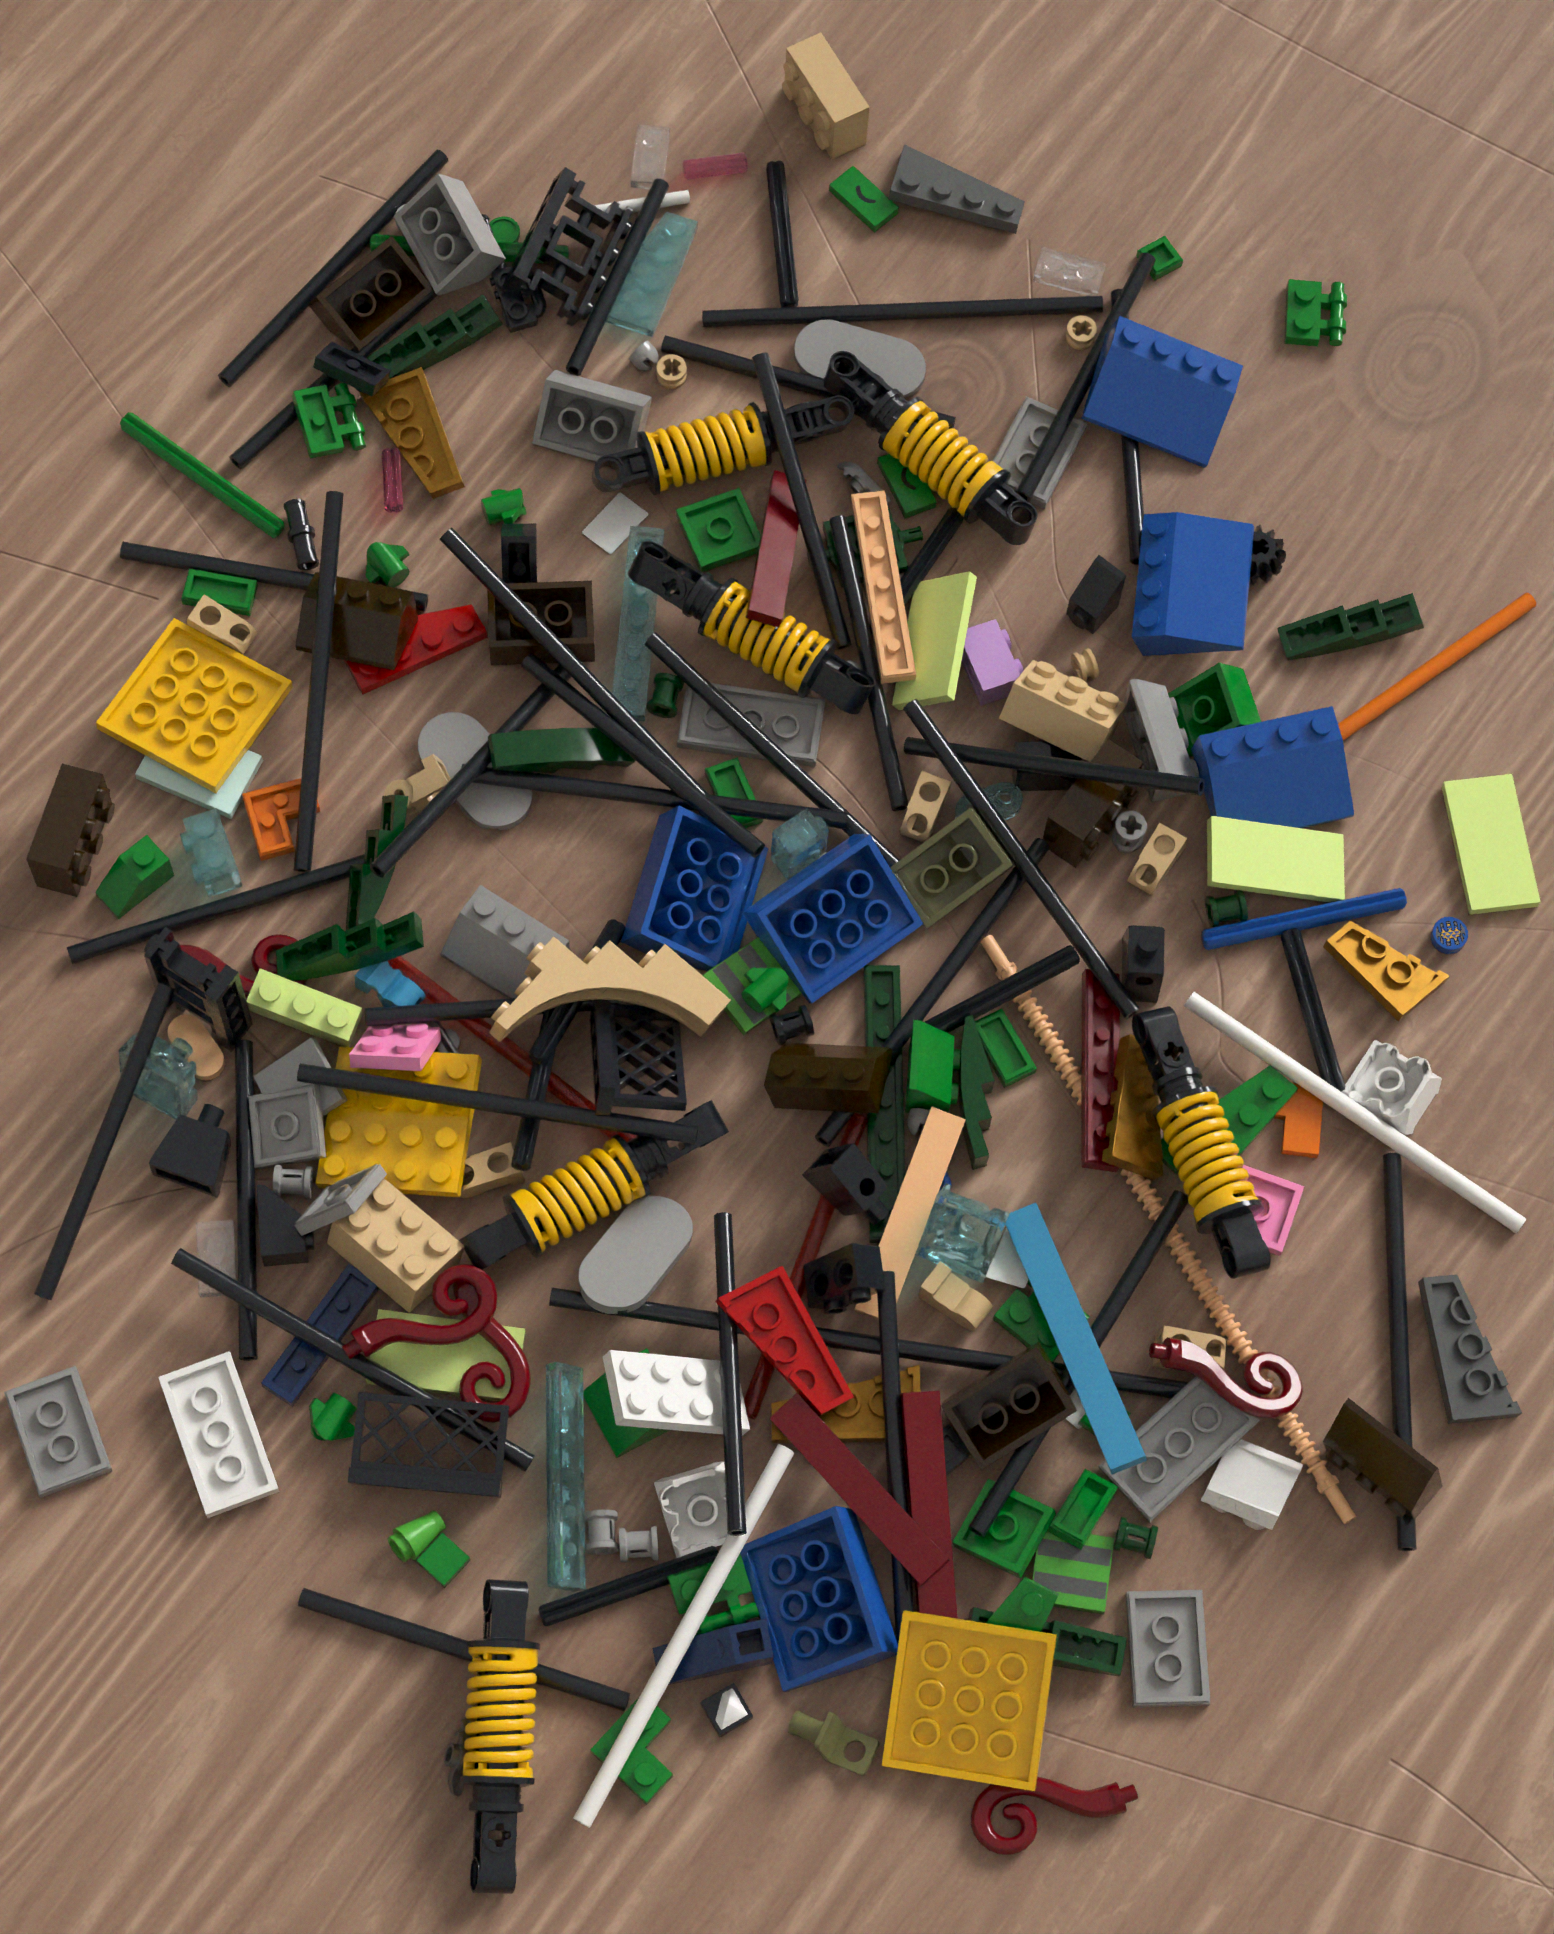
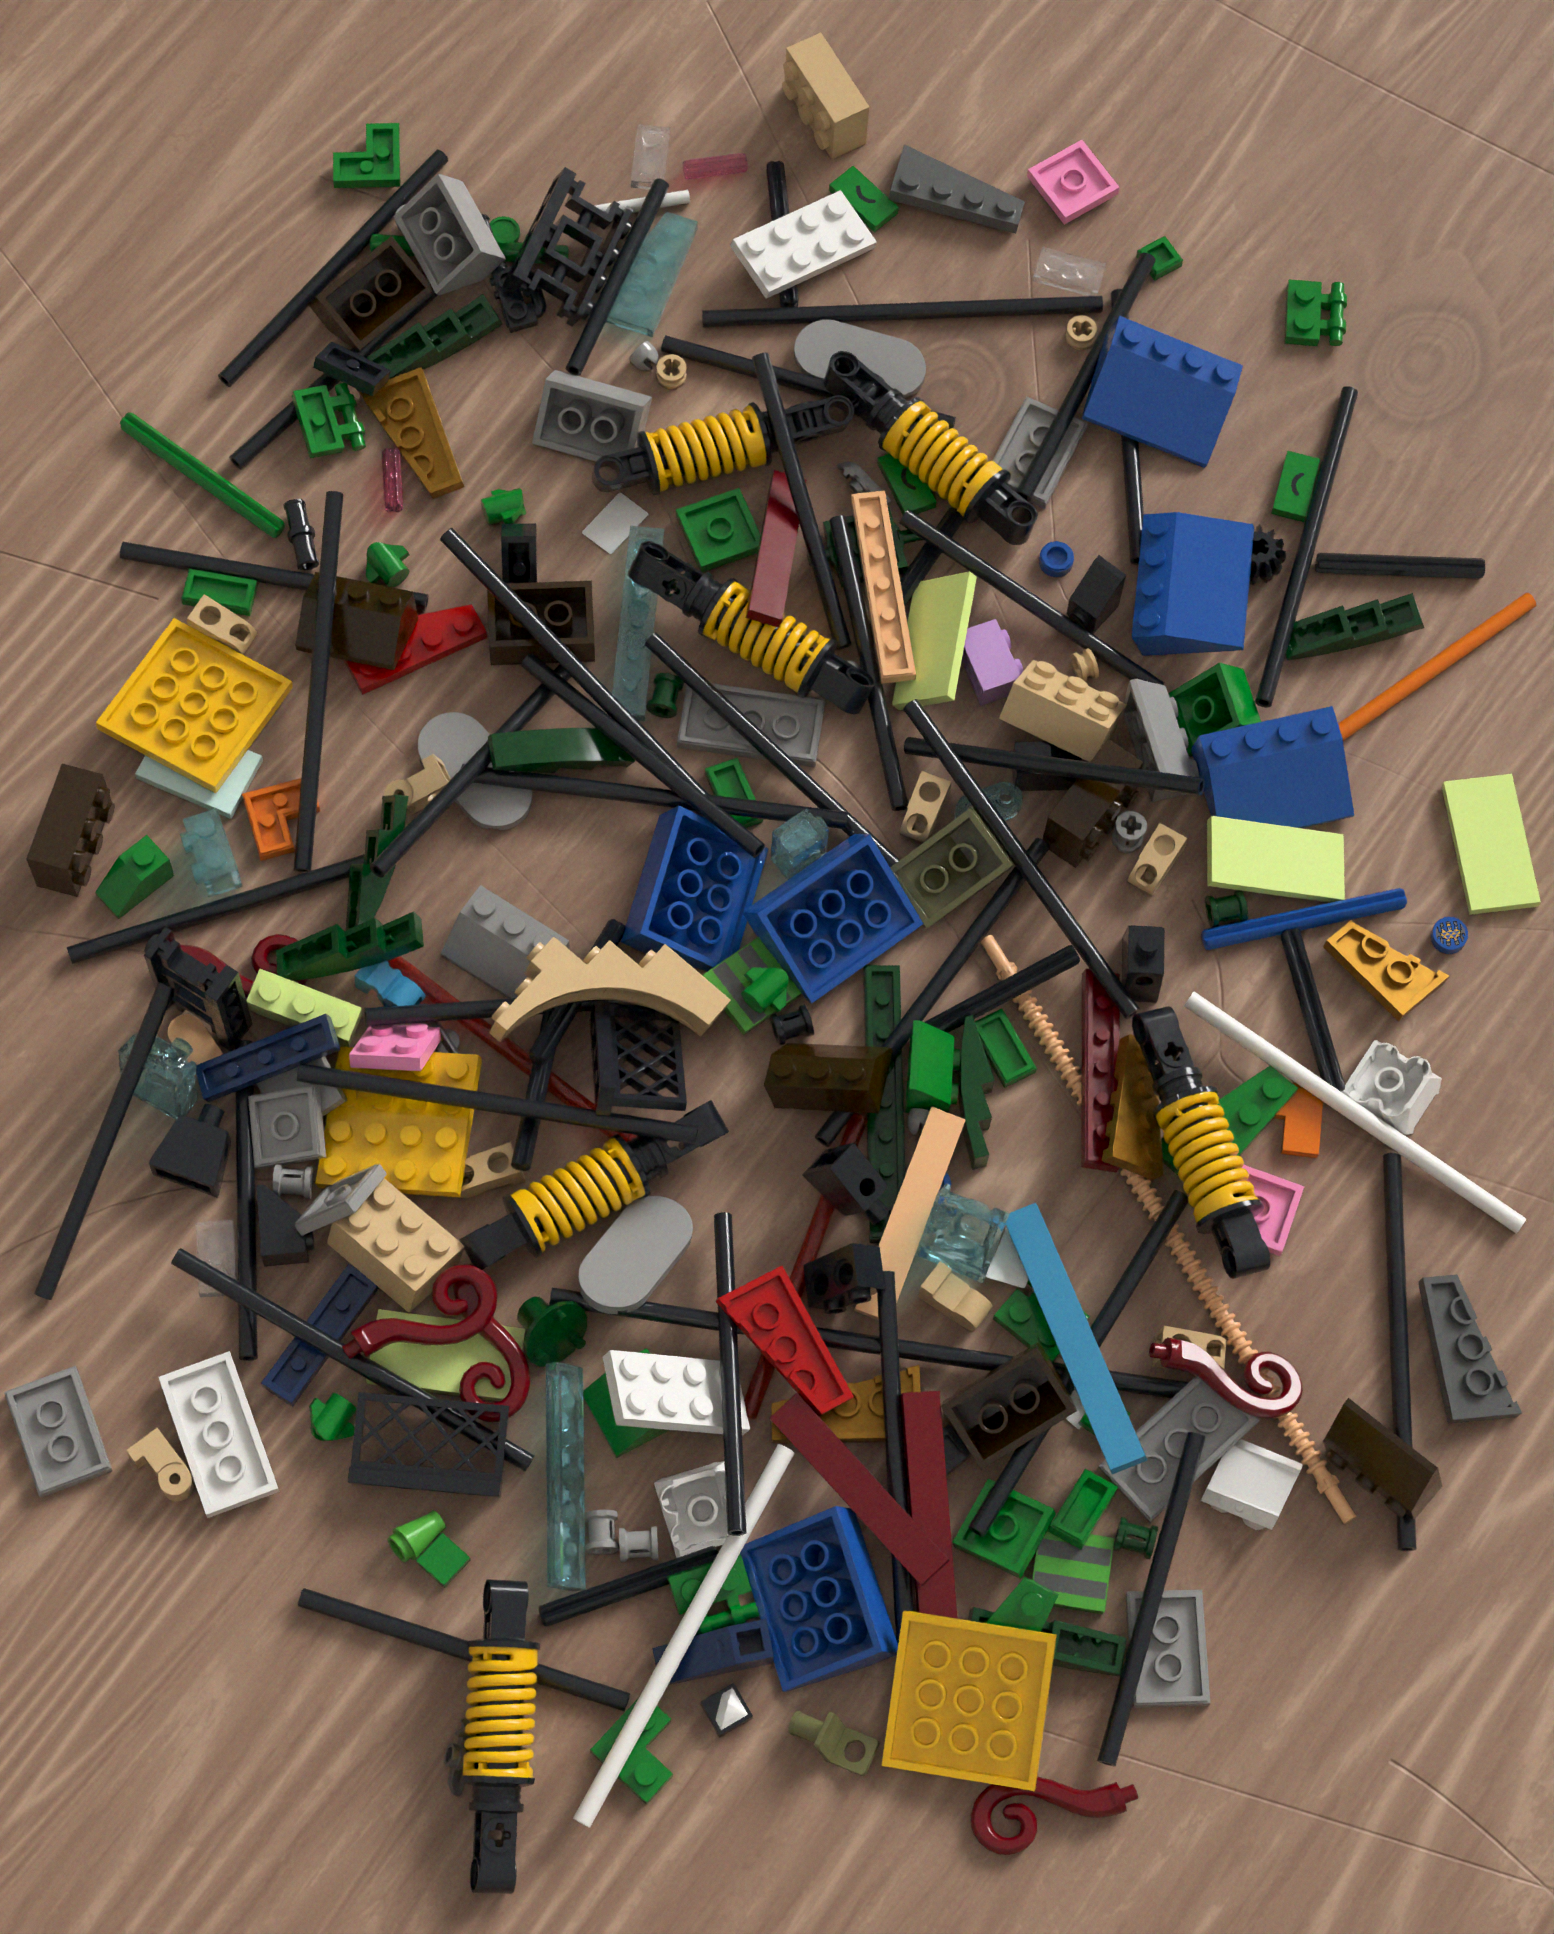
(171, 1471): none -> tan leg
(267, 1058): none -> dark blue plate
(376, 166): none -> green plate
(551, 1330): none -> dark green piece
(803, 244): none -> white plate
(1025, 598): none -> black piece
(1056, 559): none -> blue tile
(1073, 181): none -> bright pink plate
(1151, 1599): none -> black piece
(1295, 486): none -> green tile
(1306, 548): none -> black piece
(1400, 565): none -> black axle

